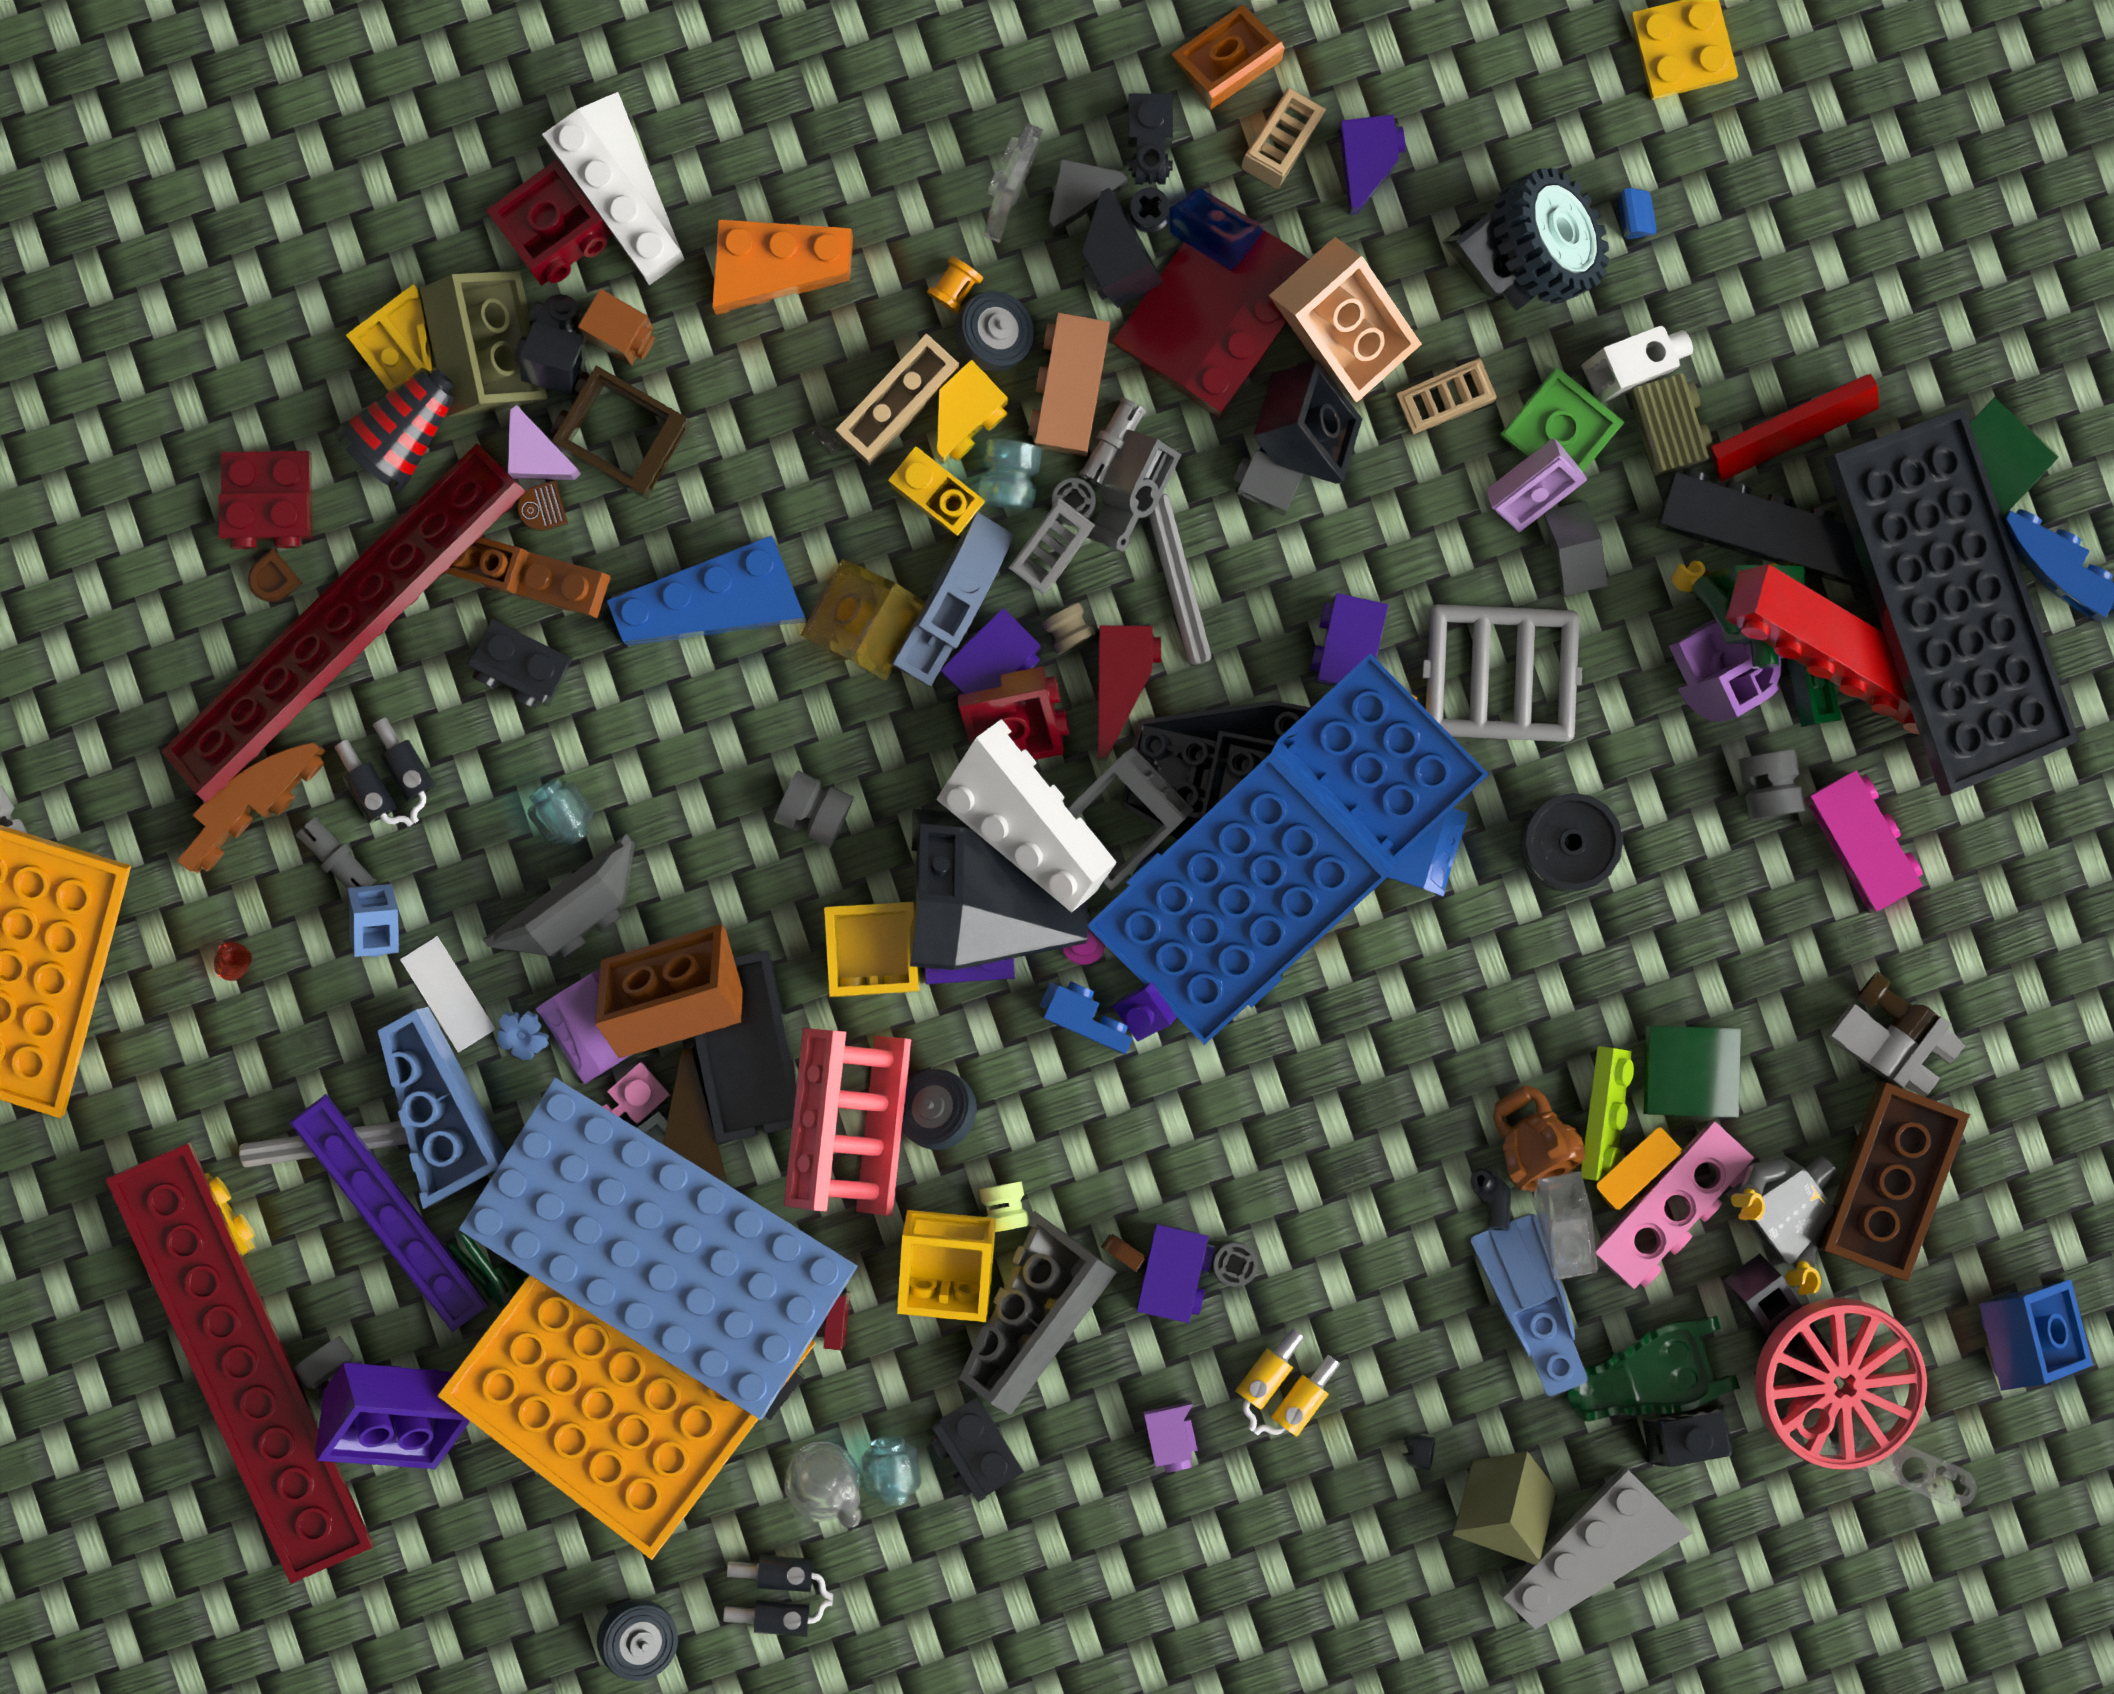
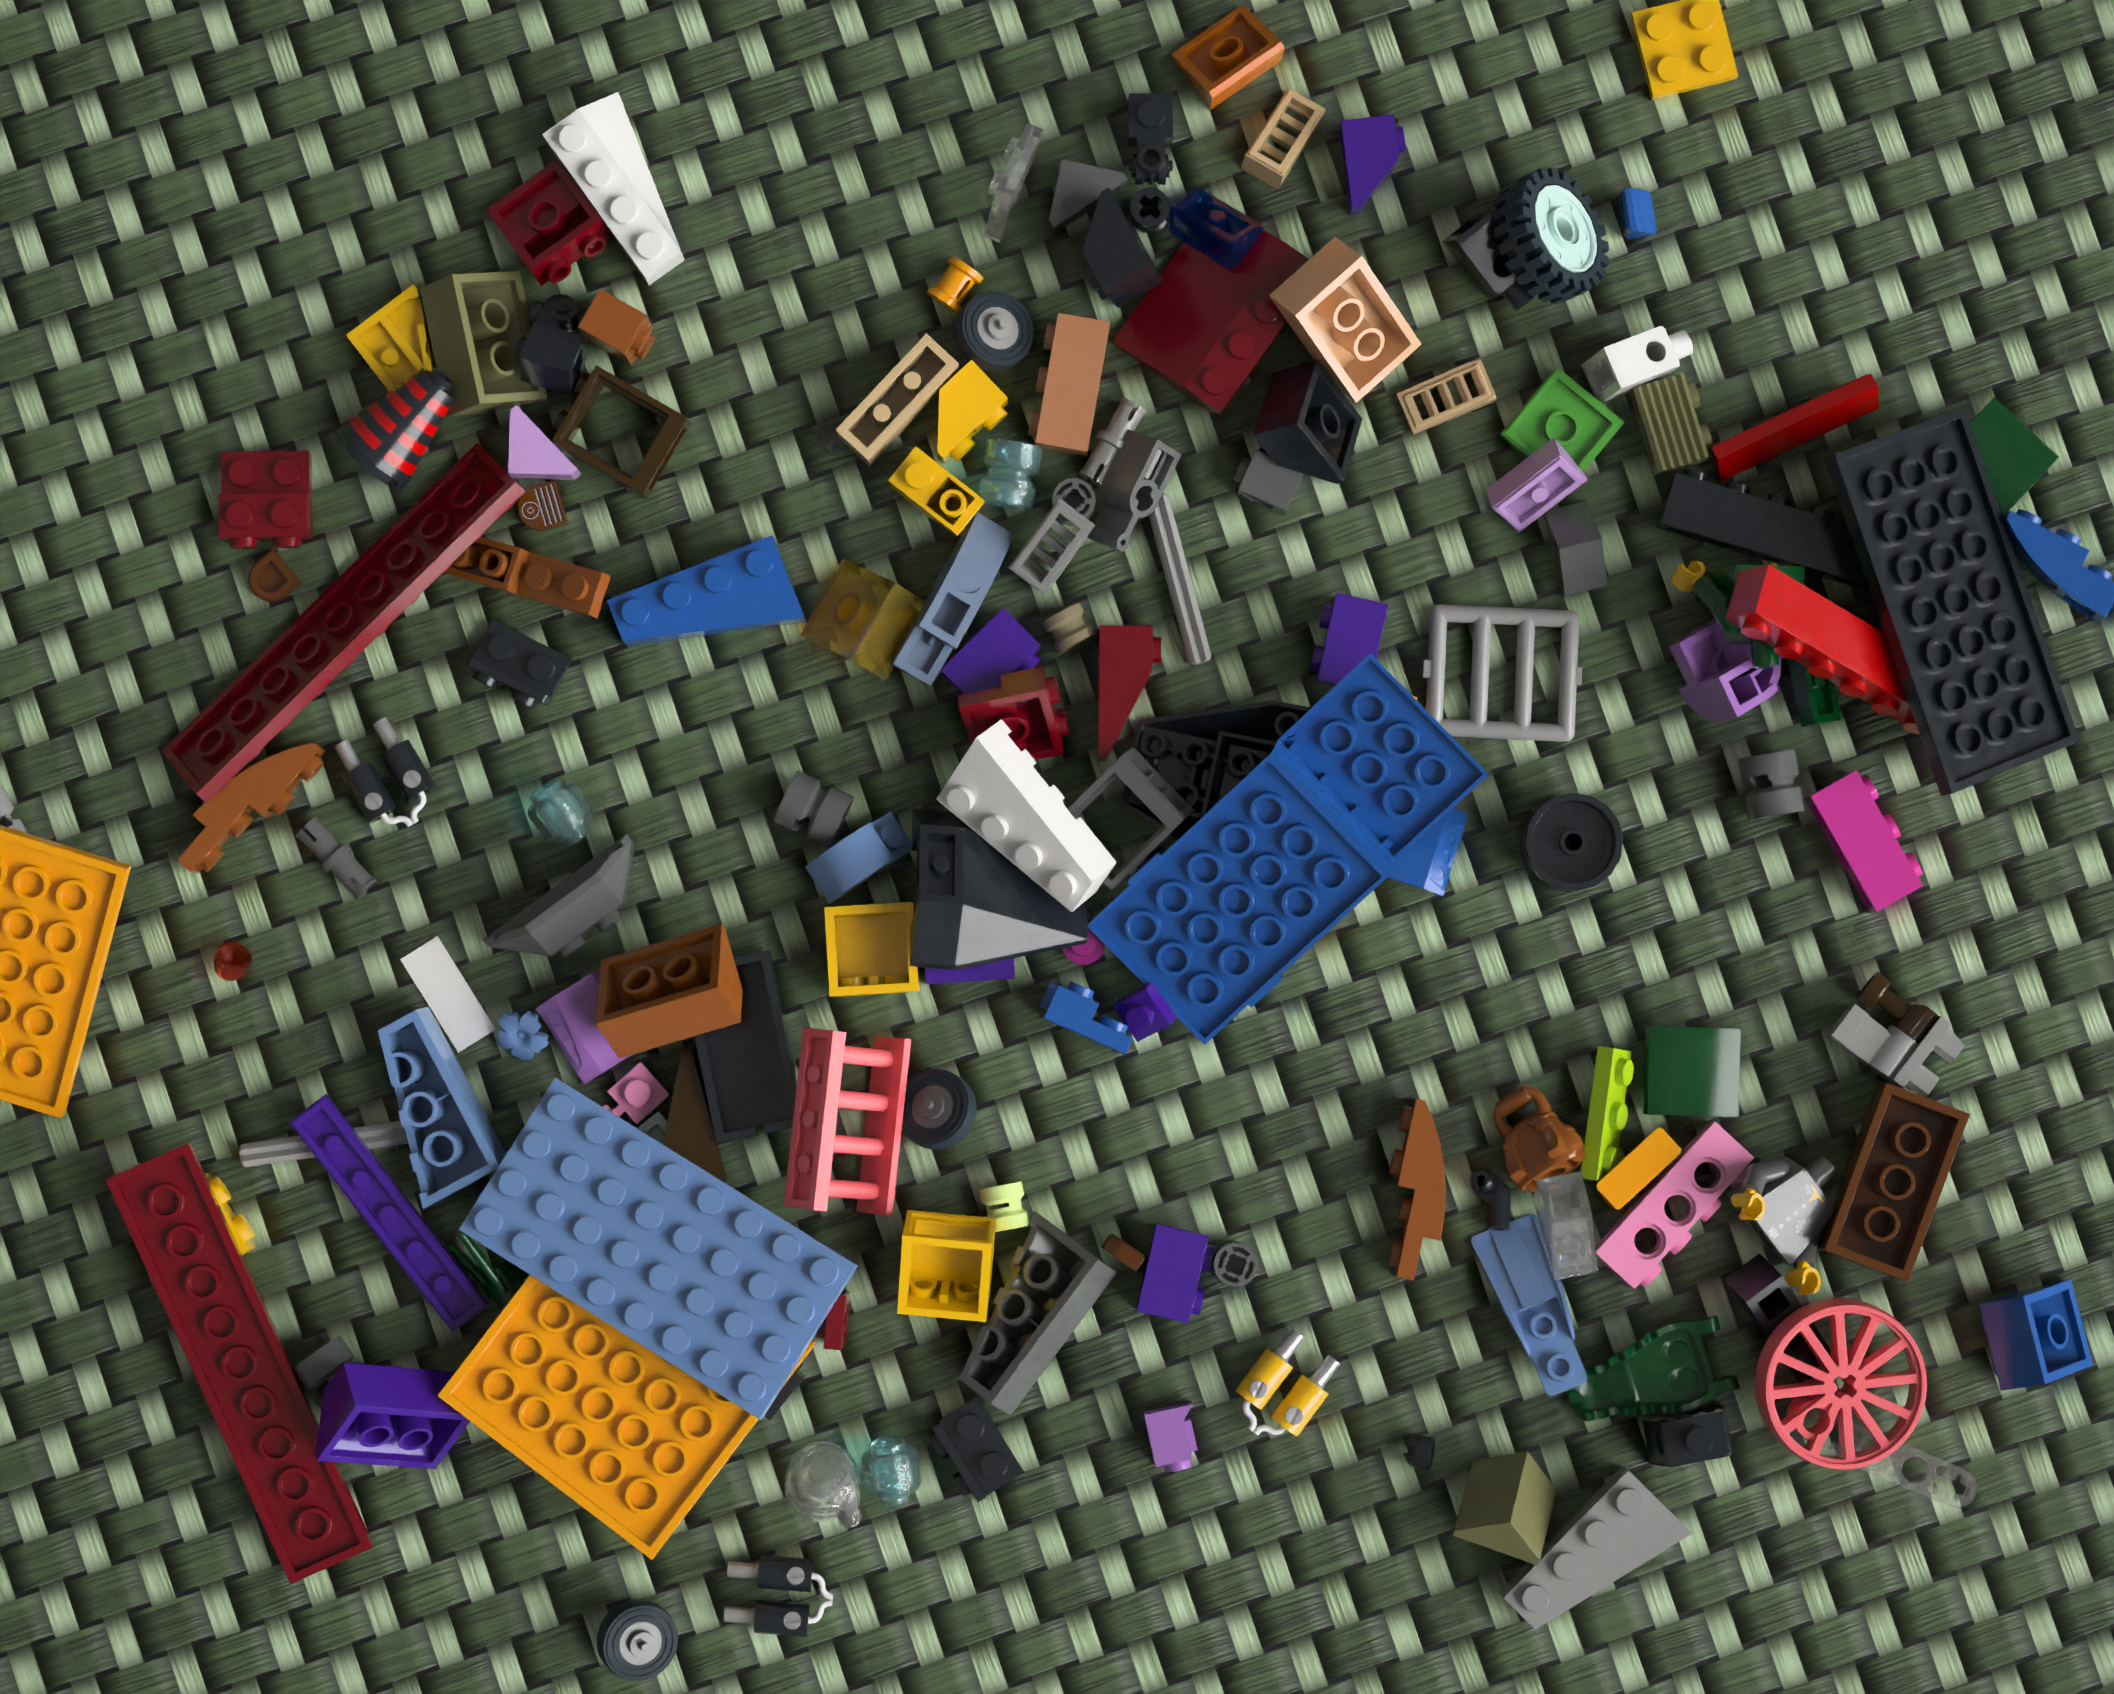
(373, 920): medium blue brick -> none
(776, 260): orange wedge -> none
(859, 857): none -> medium blue brick
(1422, 1170): none -> dark orange slope

